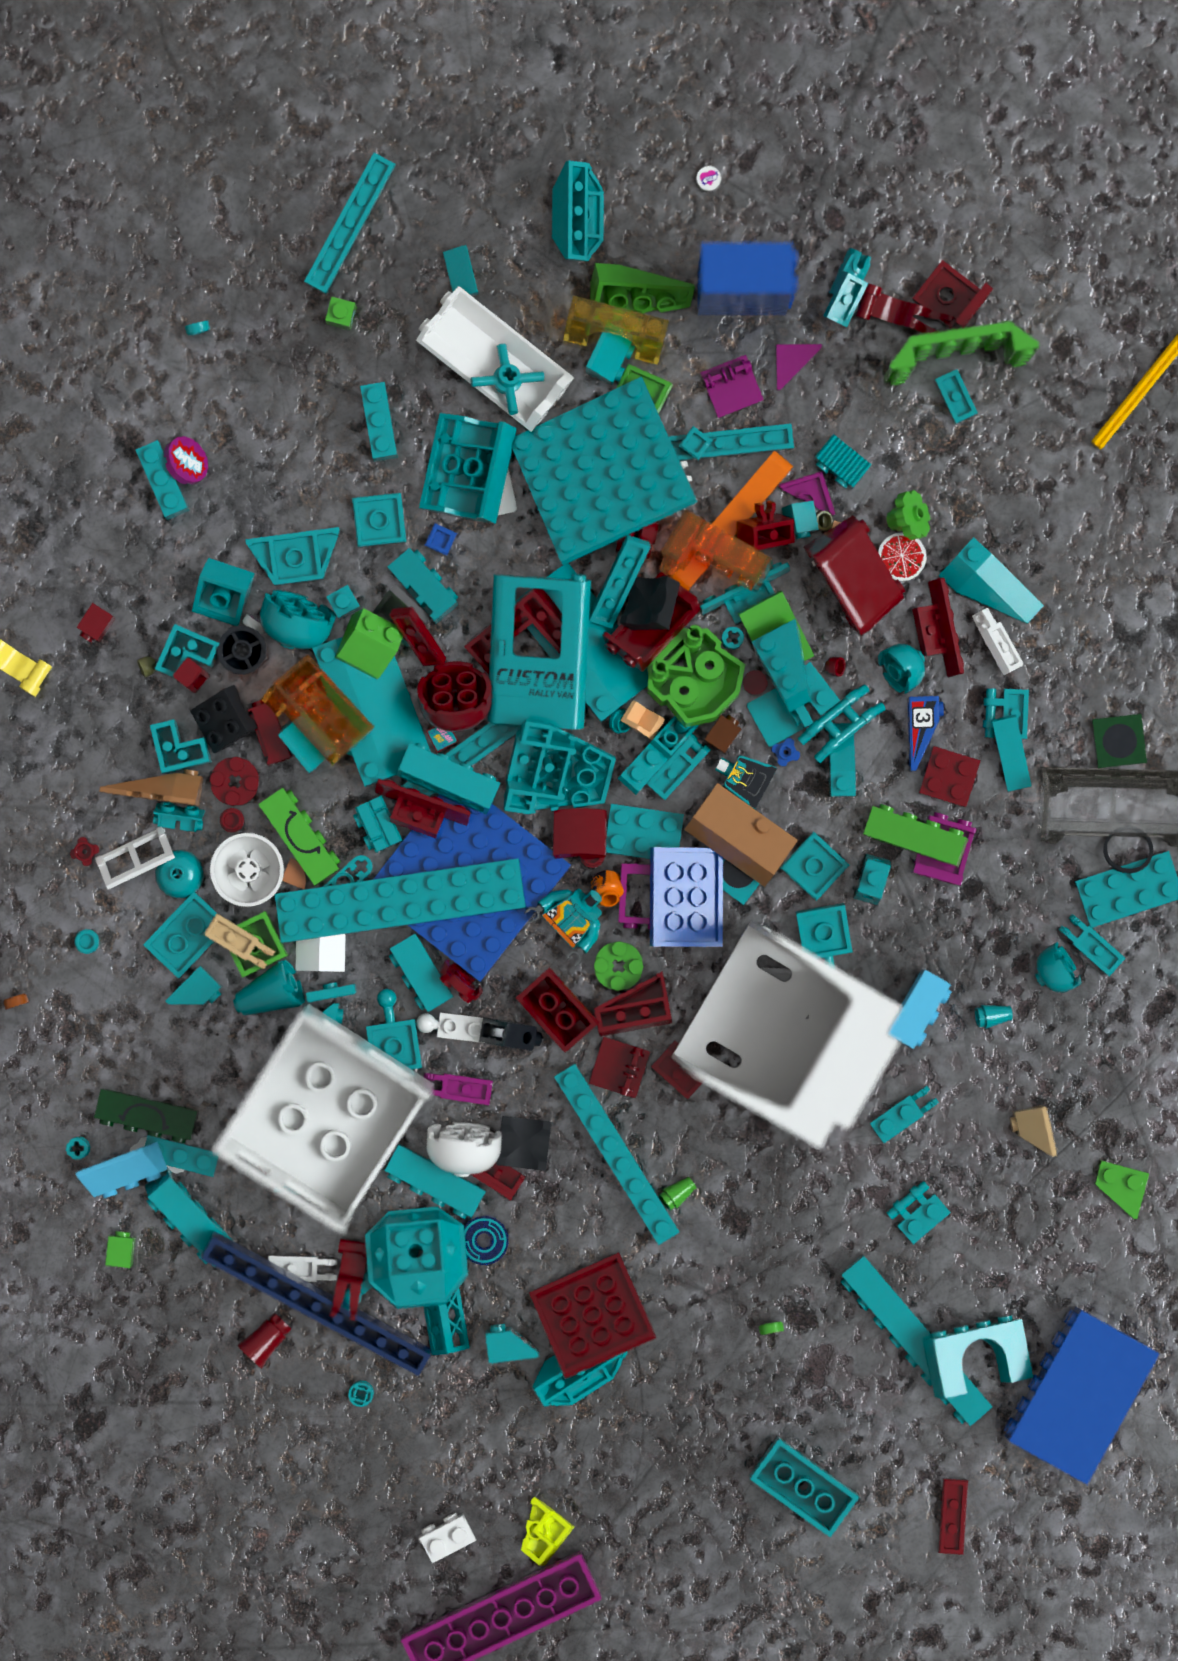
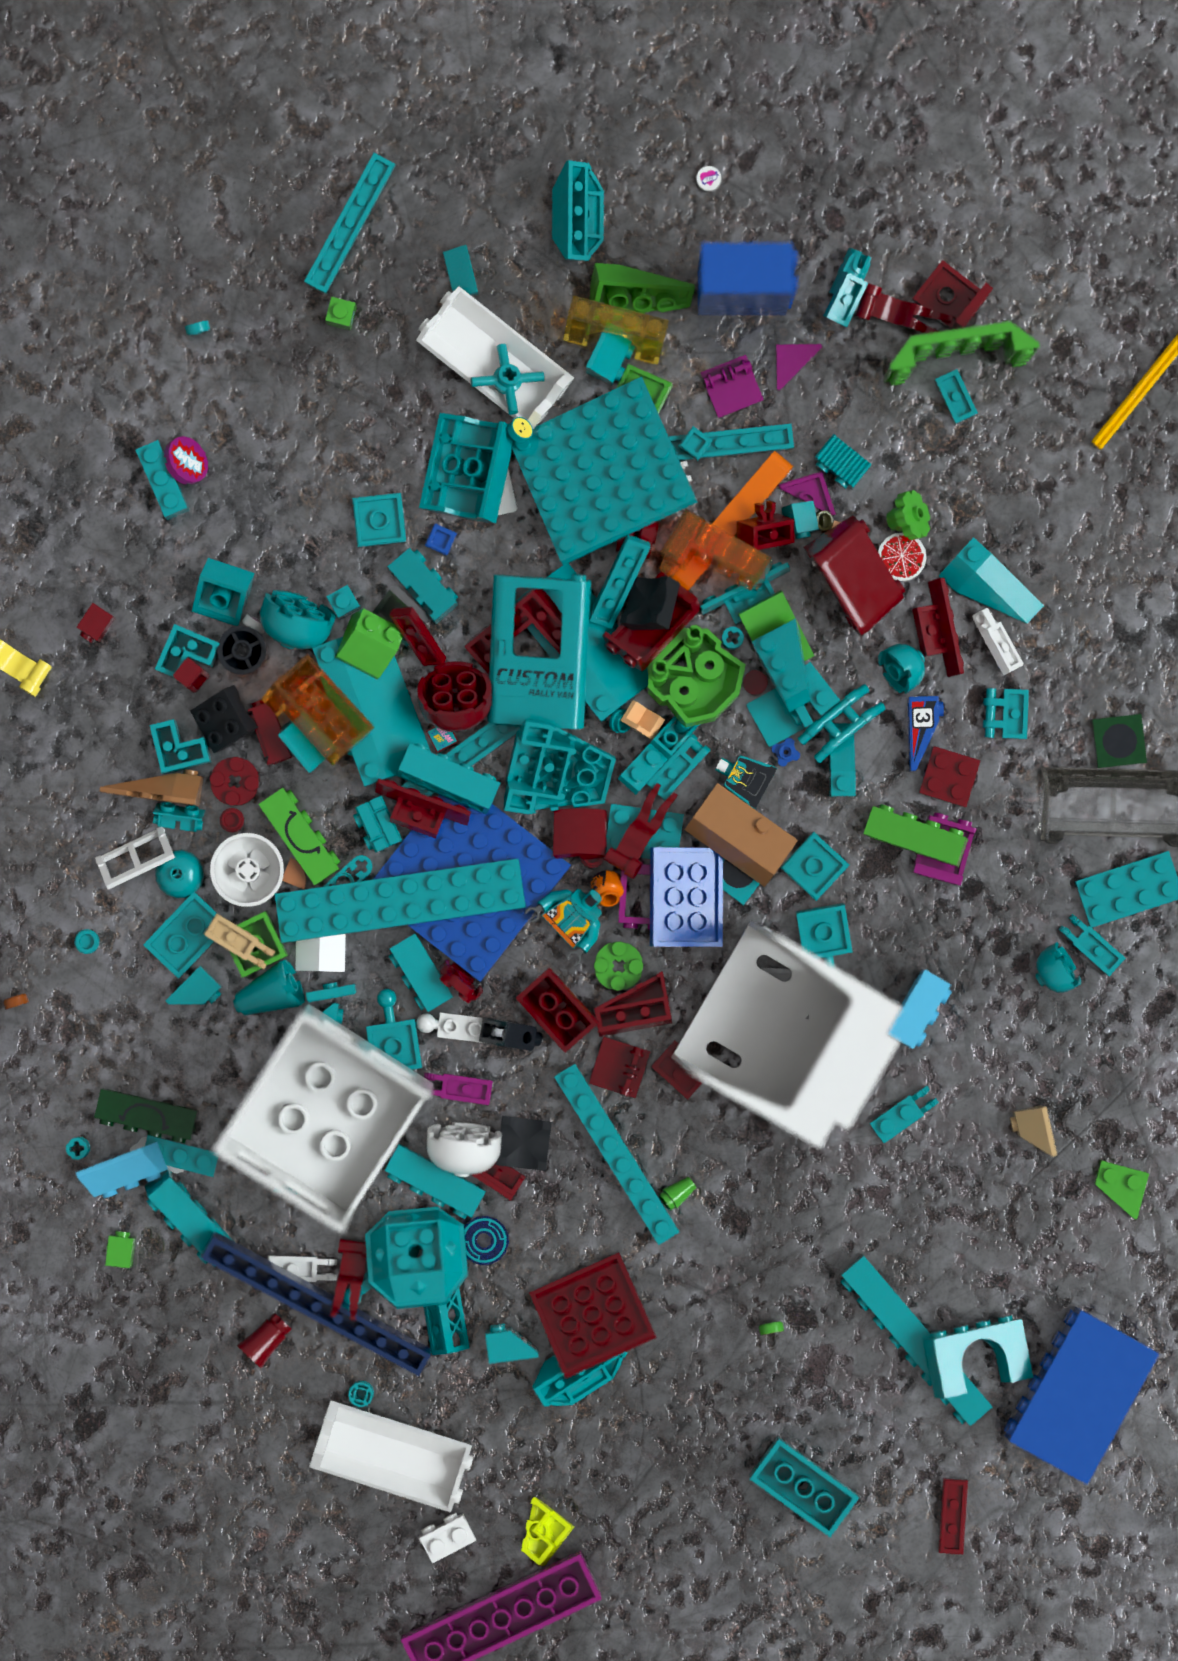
(77, 853): dark red plate -> none
(147, 666): olive hinge -> none
(295, 555): teal wing -> none
(379, 421): teal brick -> none
(391, 1456): none -> white panel
(520, 429): none -> tile
(638, 835): none -> dark red flag
(723, 733): reddish brown brick -> none
(835, 666): dark red hinge -> none
(872, 879): teal torso -> none
(923, 1218): teal plate -> none
(992, 1015): teal cone -> none
(1011, 753): teal tile -> none
(1124, 870): black piece -> none

